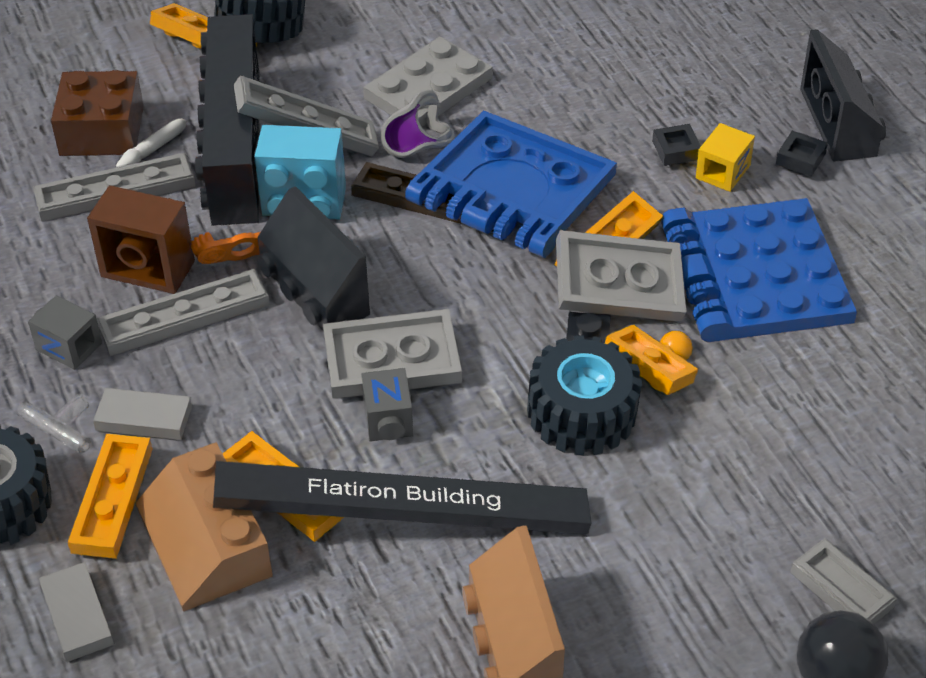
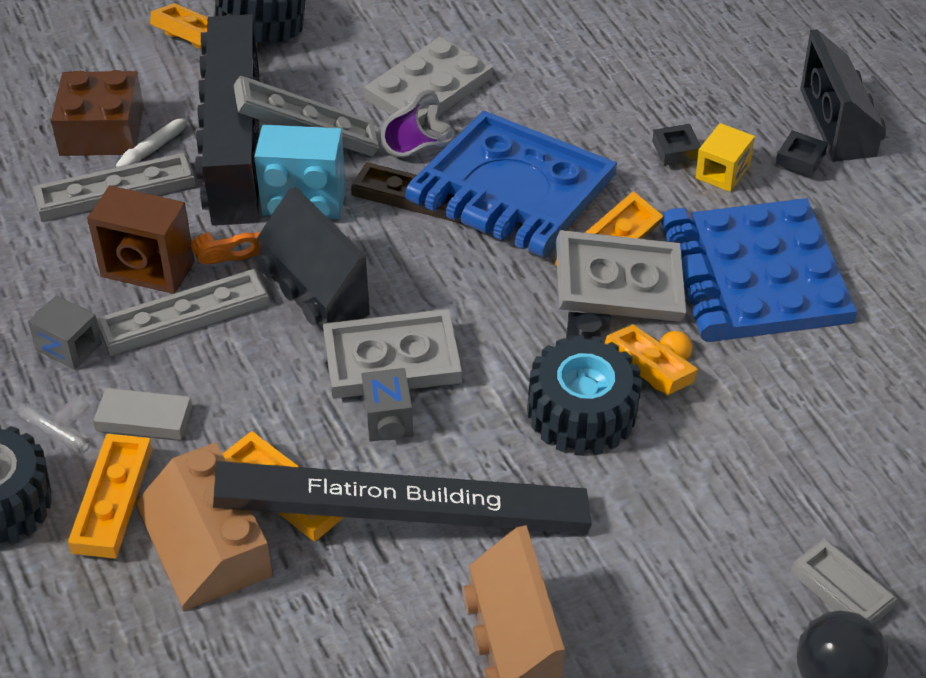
(76, 611): light grey tile -> none

